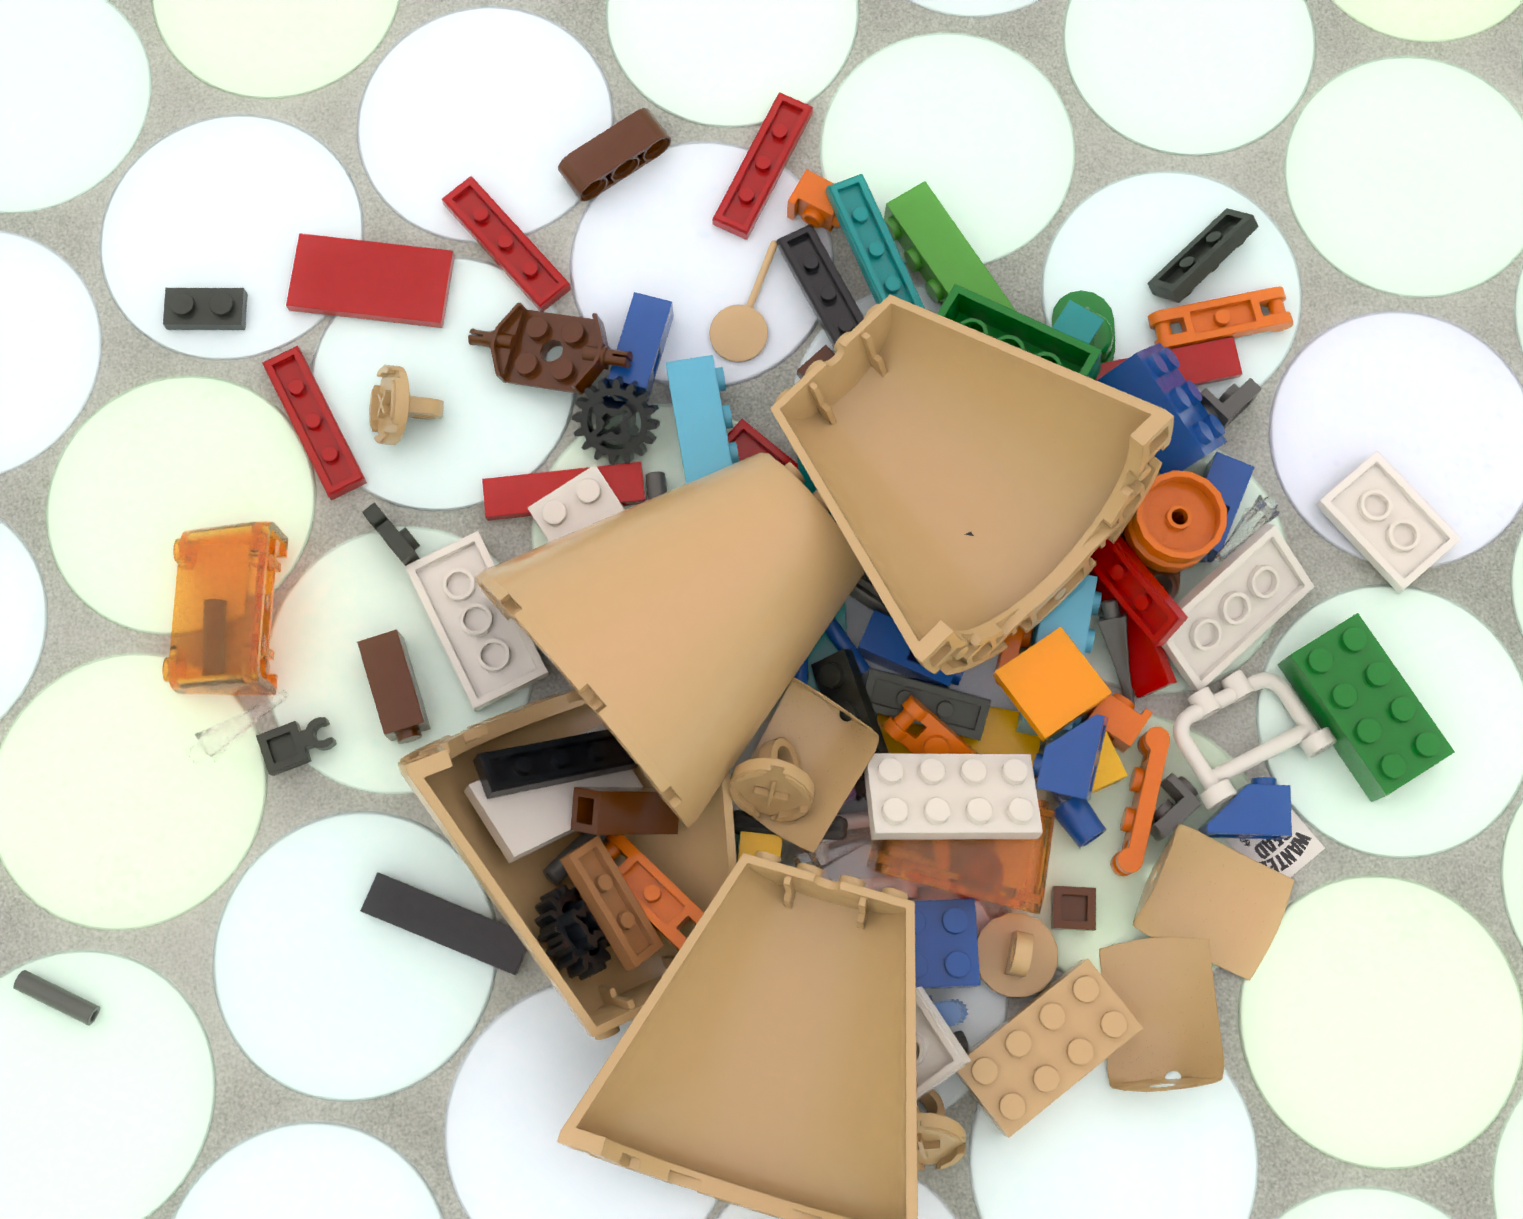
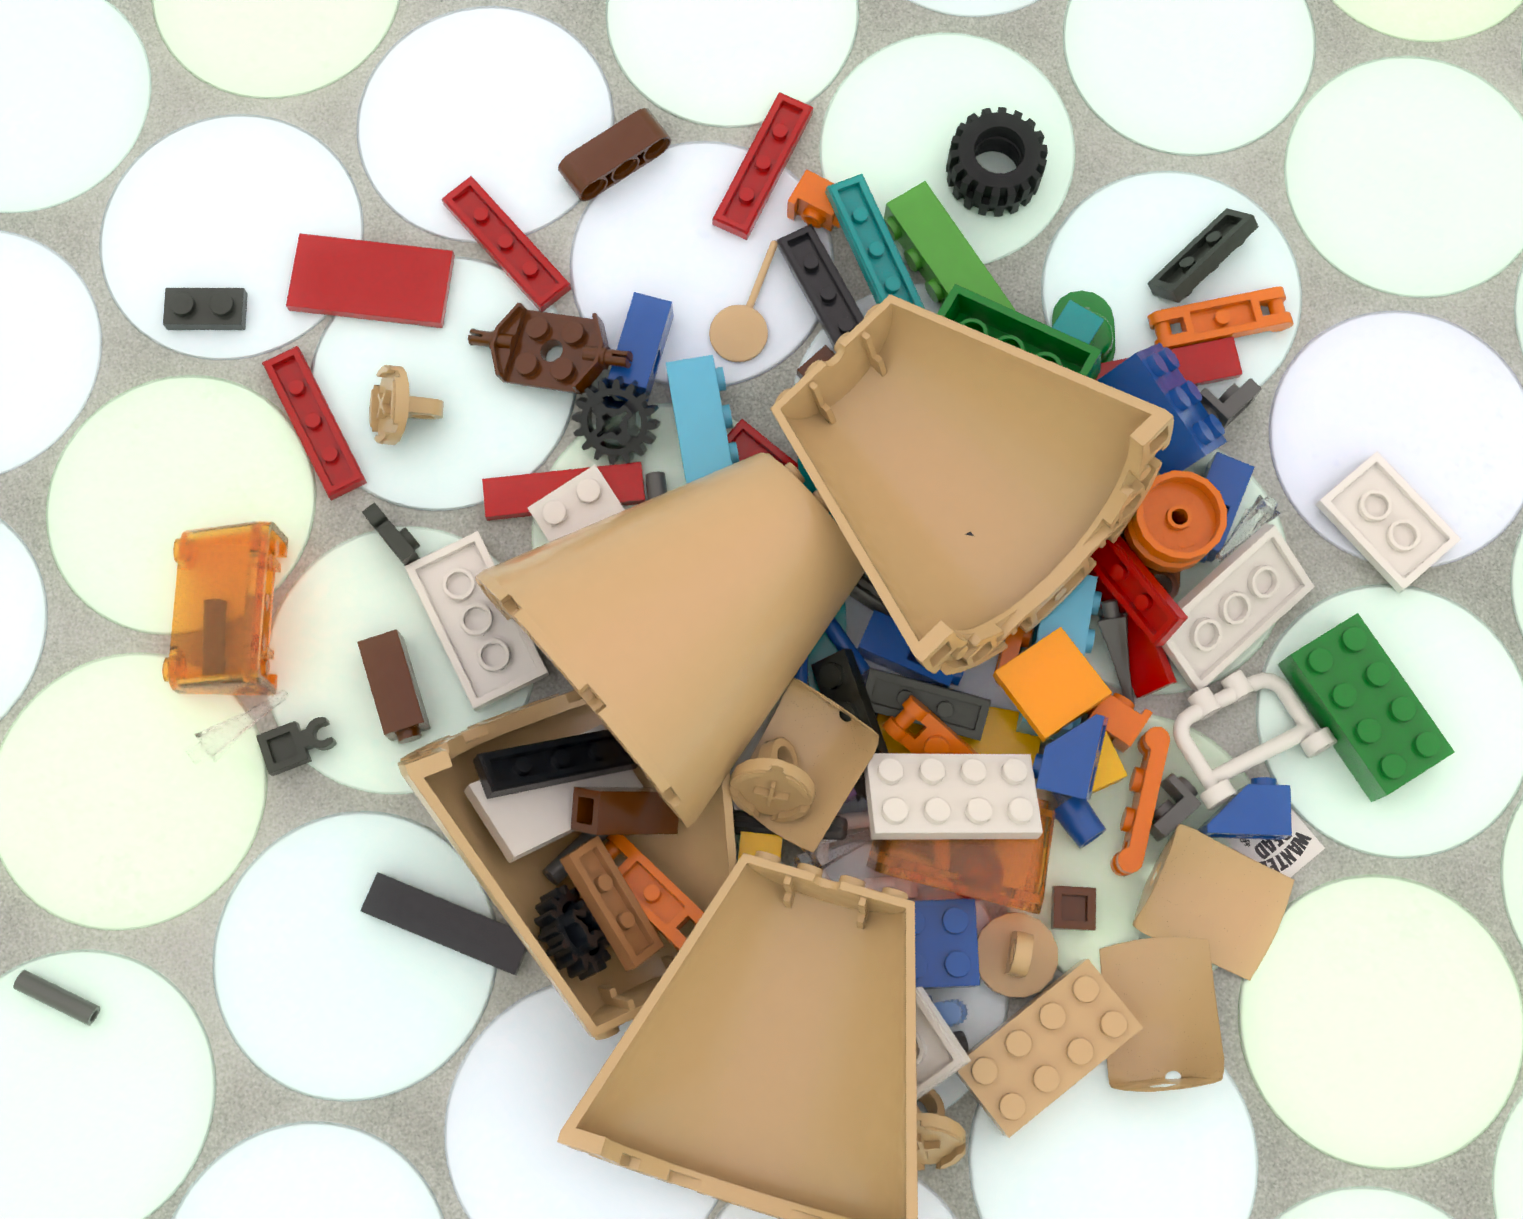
(1001, 134): none -> black tyre

